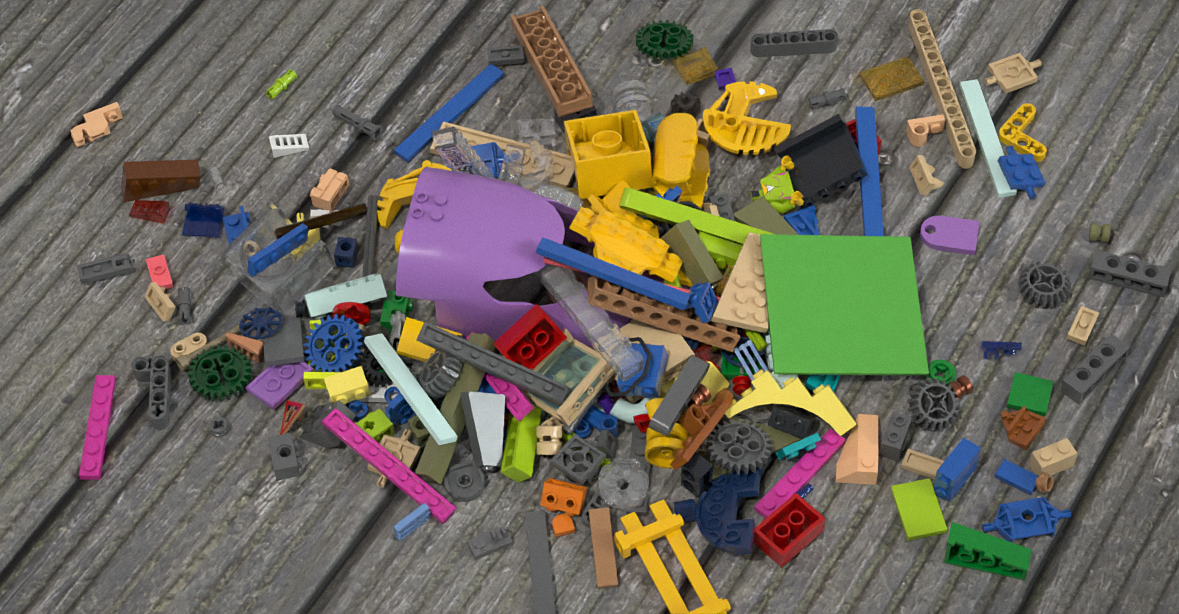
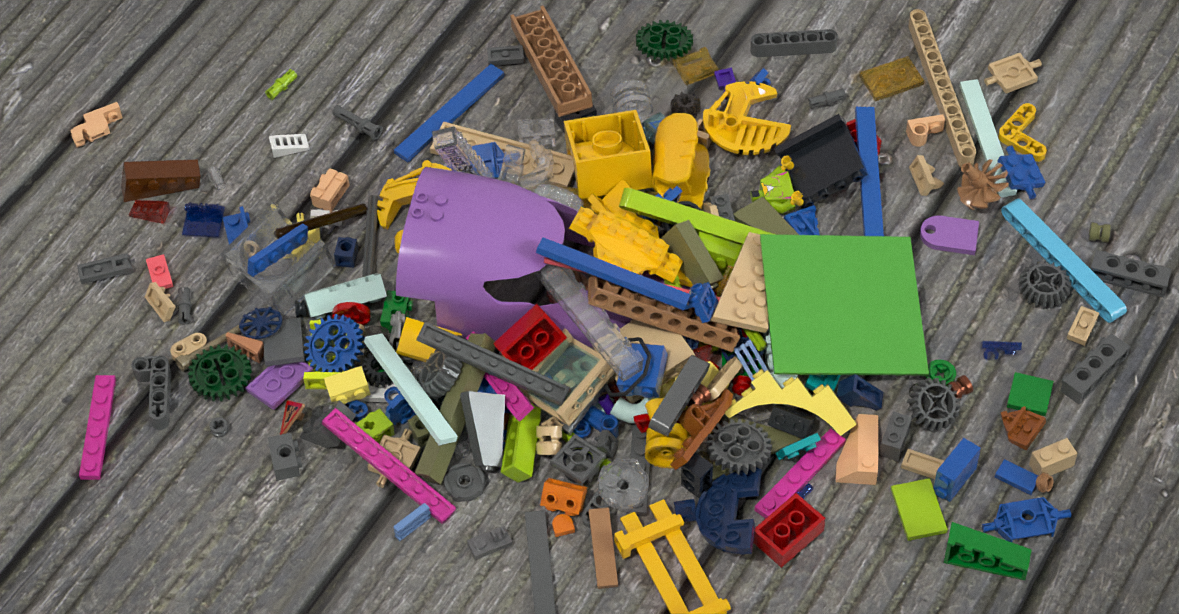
(724, 377): none -> tan beam
(760, 76): none -> blue tile
(859, 392): none -> dark blue arch
(980, 186): none -> medium nougat piece
(1054, 250): none -> medium azure beam

